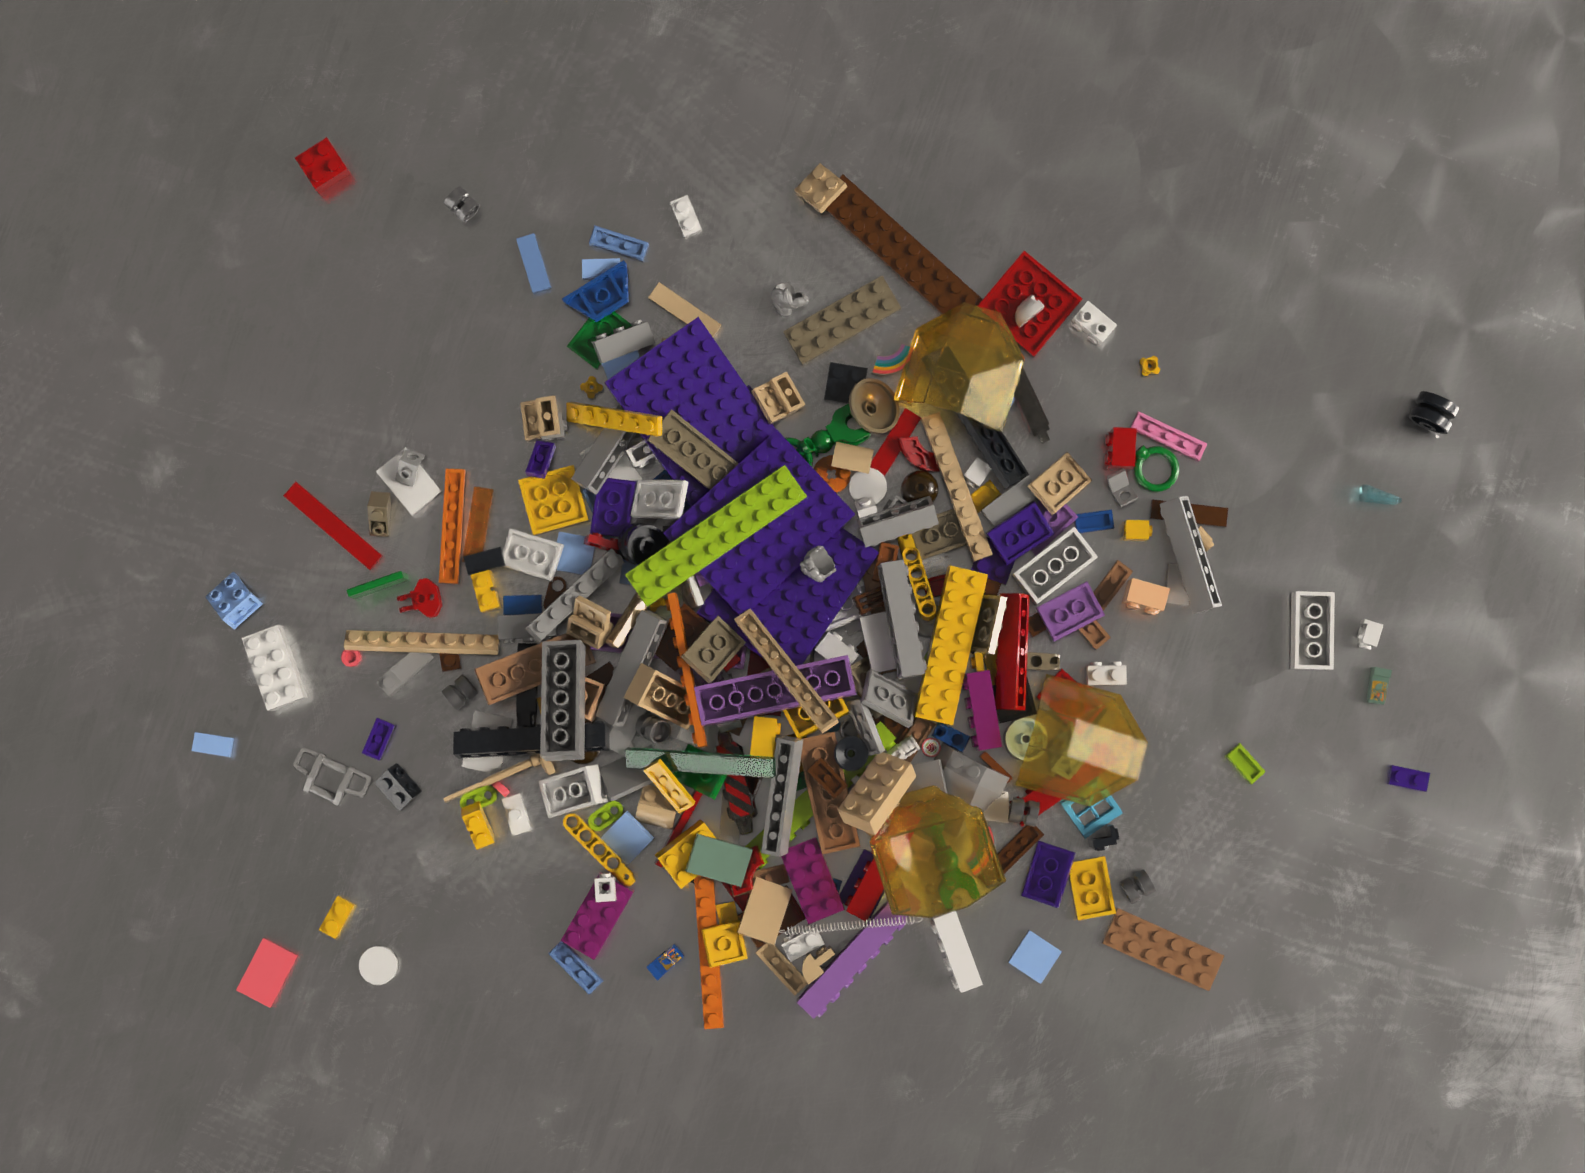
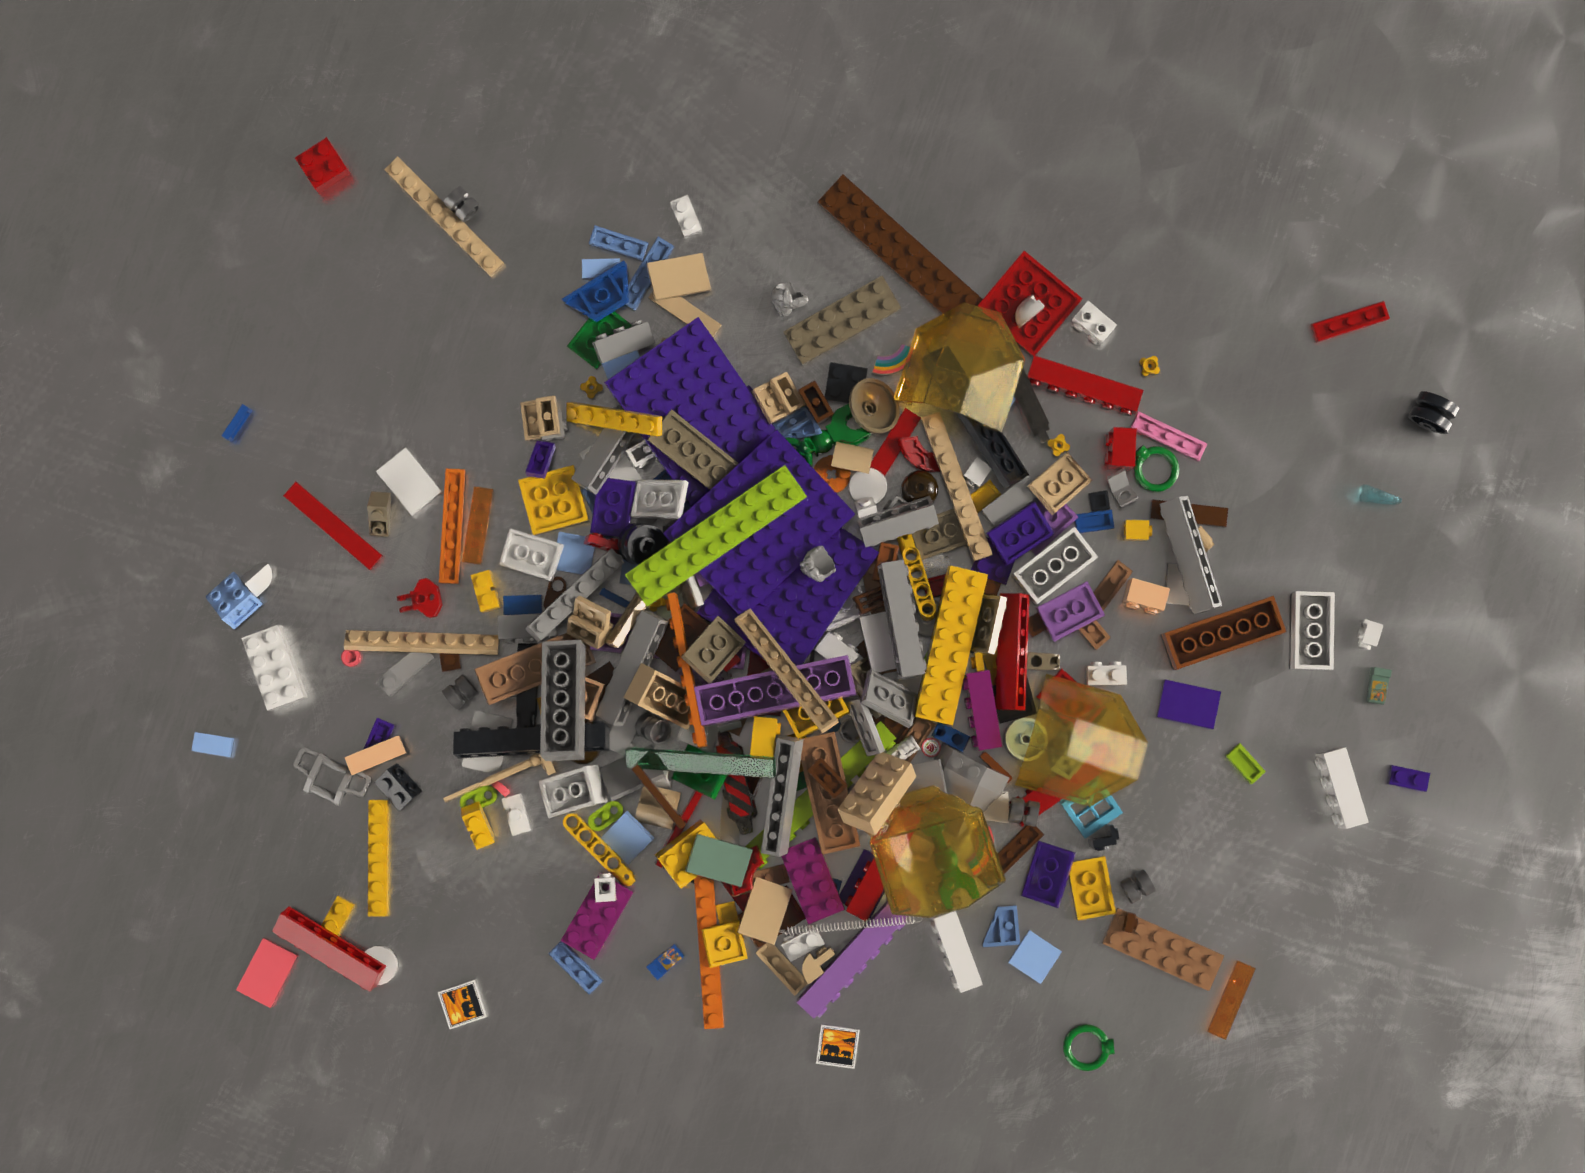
(237, 423): none -> blue tile
(258, 578): none -> white brick
(329, 948): none -> brick
(375, 755): none -> light nougat tile
(377, 585): green tile -> none
(378, 857): none -> yellow plate
(408, 468): light grey bracket -> none
(444, 217): none -> tan plate
(462, 1004): none -> tile
(484, 561): black tile -> none
(533, 263): medium blue tile -> none
(614, 598): none -> blue tile
(640, 281): none -> medium blue tile
(657, 794): none -> reddish brown tile
(669, 786): yellow plate -> none
(678, 276): none -> tan tile
(798, 425): none -> medium blue wing
(816, 402): none -> reddish brown brick
(820, 188): tan plate -> none
(837, 1046): none -> tile
(859, 756): black piece -> none
(1003, 928): none -> medium blue wing
(1058, 450): none -> yellow plate
(1084, 385): none -> red brick
(1099, 501): none -> black tile
(1107, 1047): none -> green piece
(1130, 922): none -> reddish brown plate
(1188, 704): none -> dark purple tile
(1223, 633): none -> dark orange brick
(1231, 1000): none -> clear orange tile
(1341, 788): none -> white brick
(1350, 321): none -> red tile

